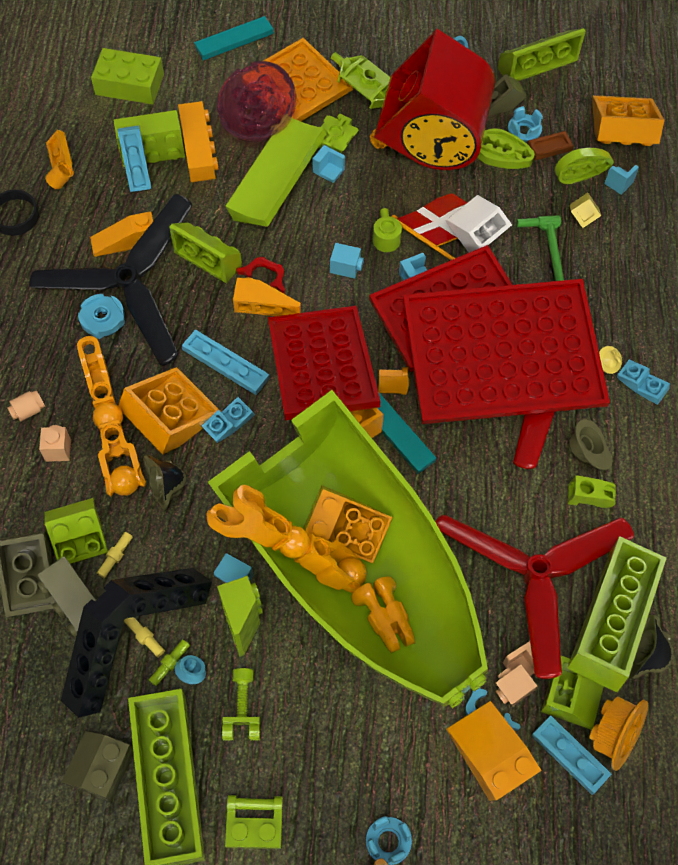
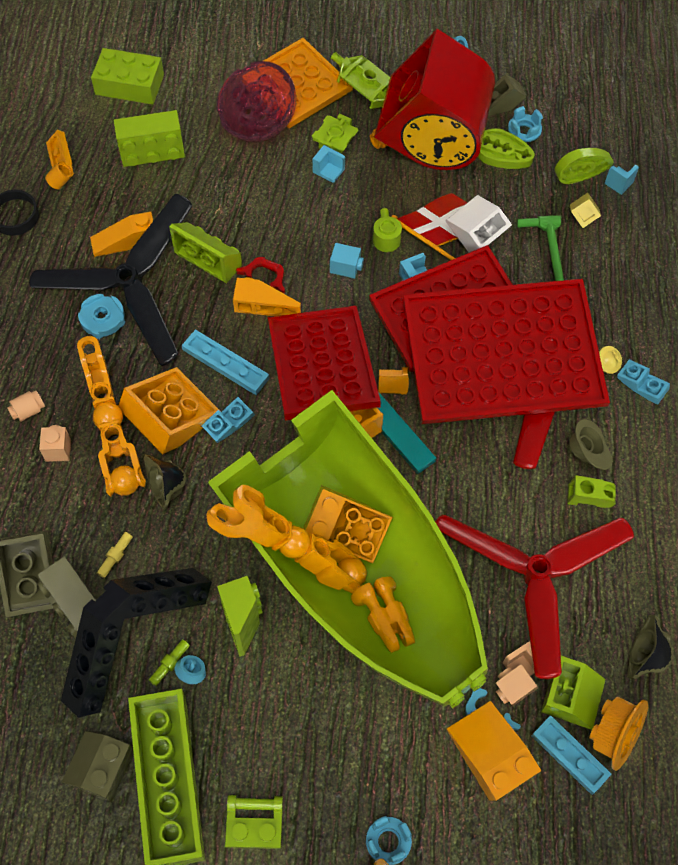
(76, 531): lime slope -> none
(134, 158): medium azure plate -> none
(144, 636): light yellow bar -> none
(196, 141): light orange brick -> none
(232, 569): medium azure panel -> none
(234, 38): teal tile -> none
(242, 677): lime bar -> none
(274, 173): lime arch -> none
(542, 55): lime slope -> none
(551, 145): dark orange tile -> none
(617, 615): lime brick -> none
(627, 120): light orange slope -> none

